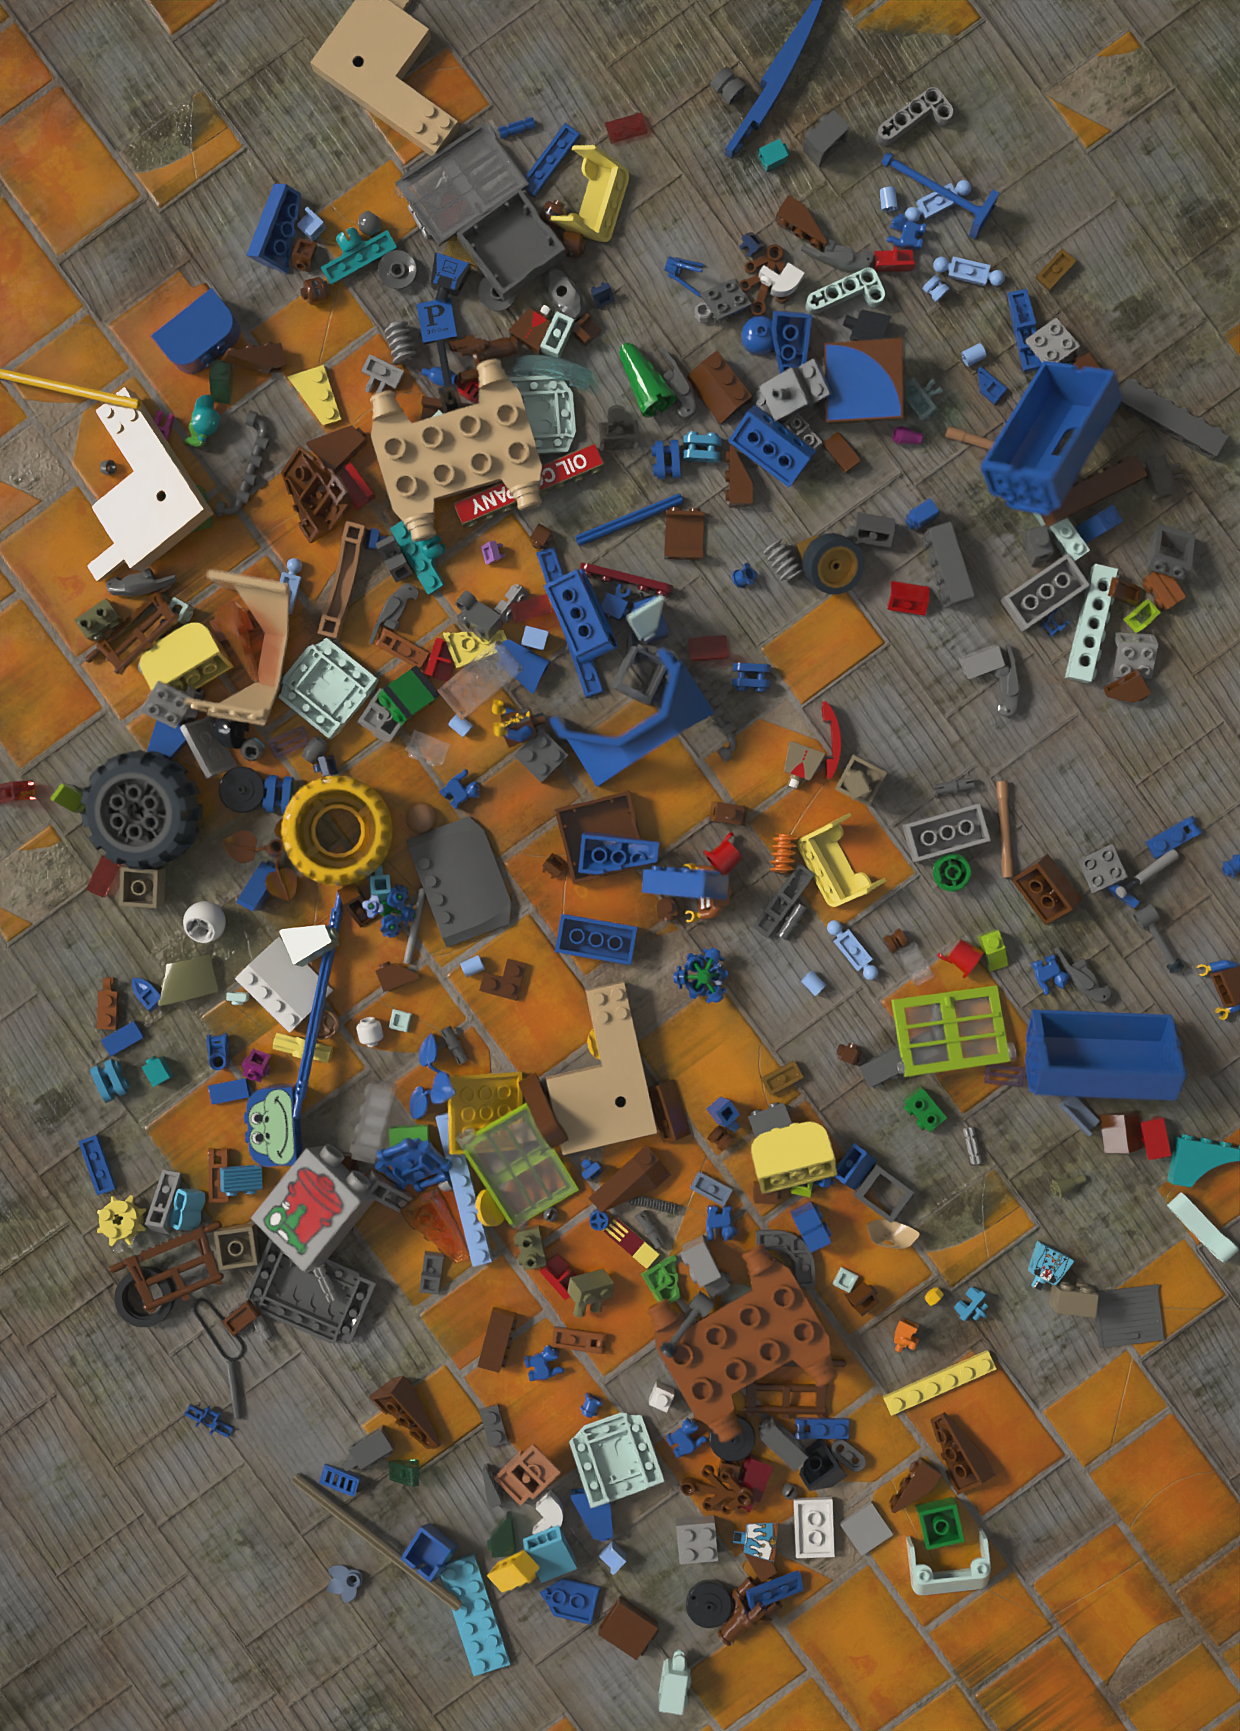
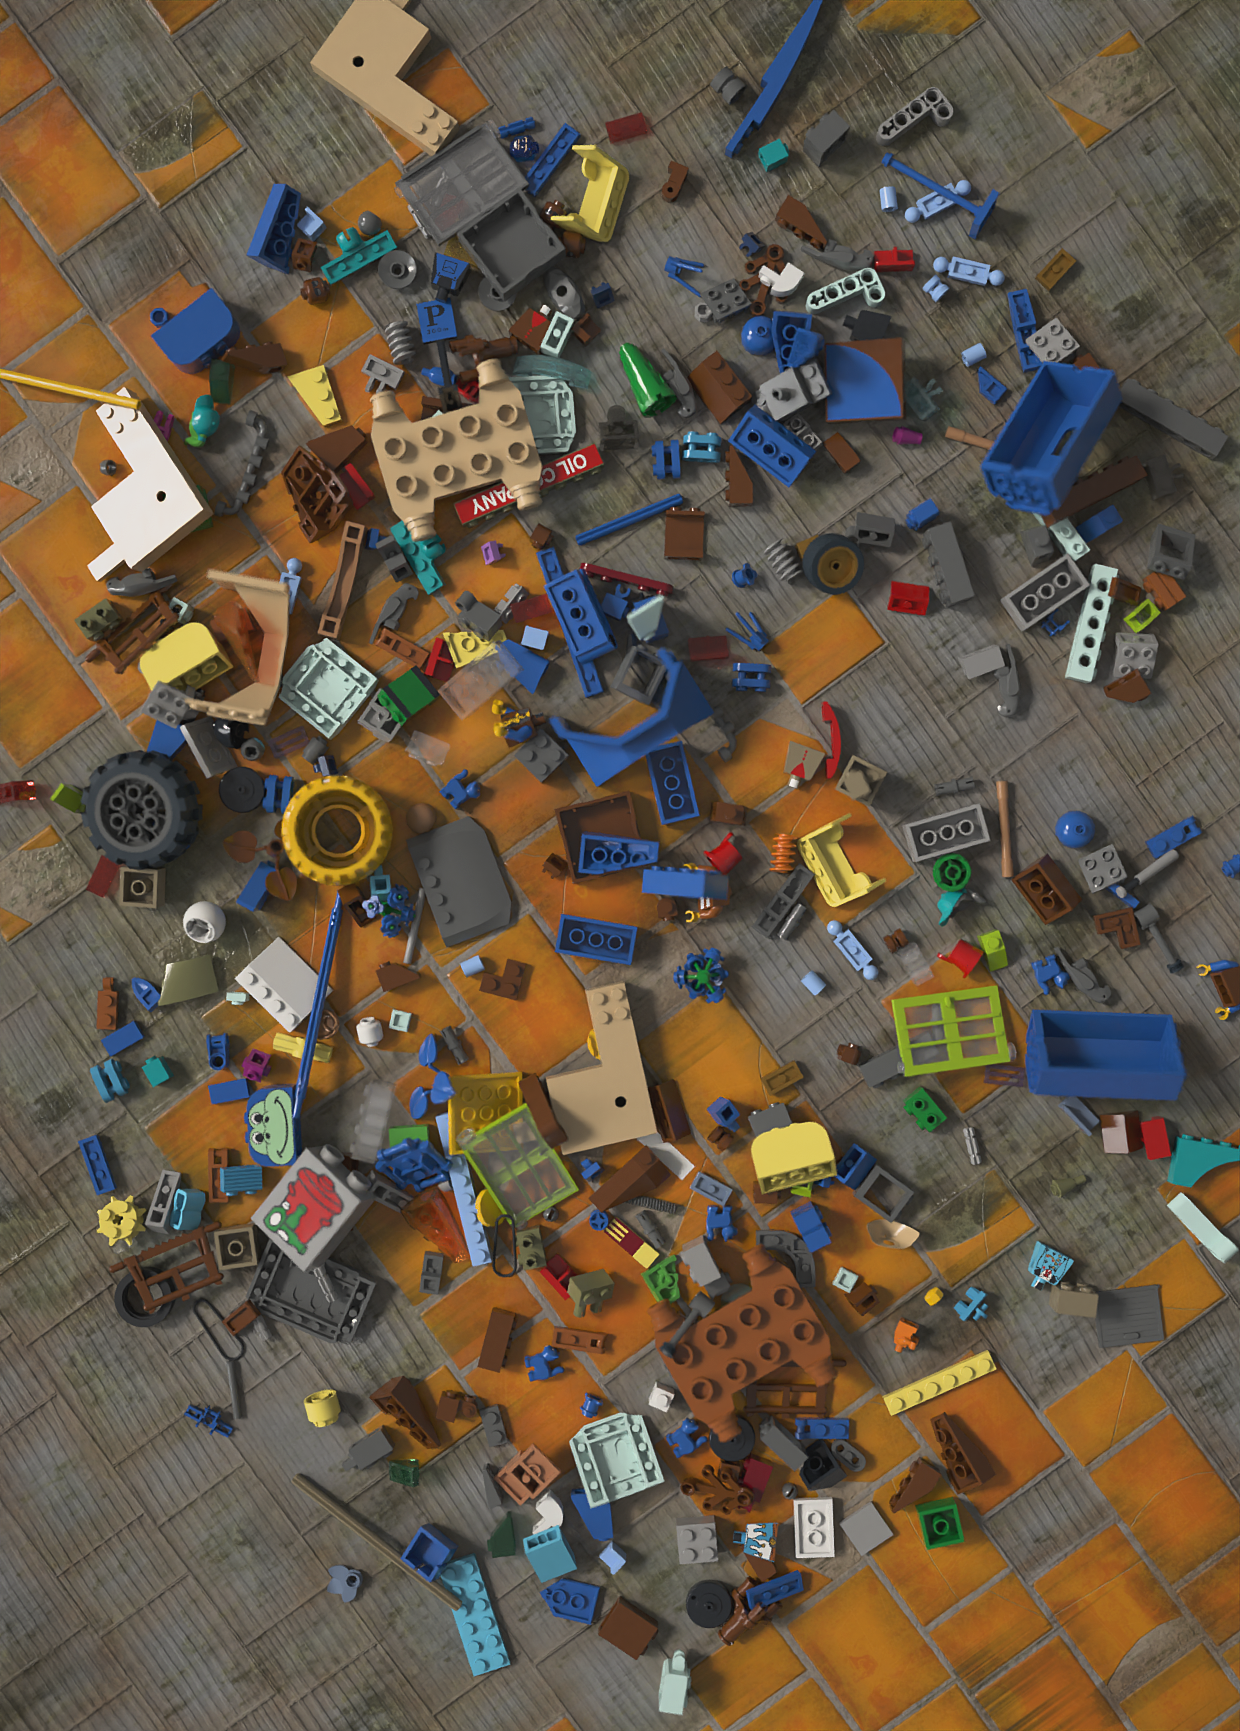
(159, 317): none -> blue tile
(309, 943): slope -> none
(322, 1407): none -> light yellow piece
(342, 1473): blue slope -> none
(451, 1403): none -> reddish brown brick
(462, 727): light blue piece -> none
(495, 1246): none -> black piece
(513, 1571): yellow brick -> none
(524, 148): none -> clear blue head
(667, 1154): none -> white sticker
(672, 783): none -> blue brick
(673, 187): none -> reddish brown leg
(757, 639): none -> blue plant
(805, 347): none -> blue wedge
(909, 231): blue animal -> none
(928, 1582): light aqua windscreen -> none
(956, 901): none -> hair
(1075, 829): none -> blue cylinder
(1120, 921): none -> reddish brown plate

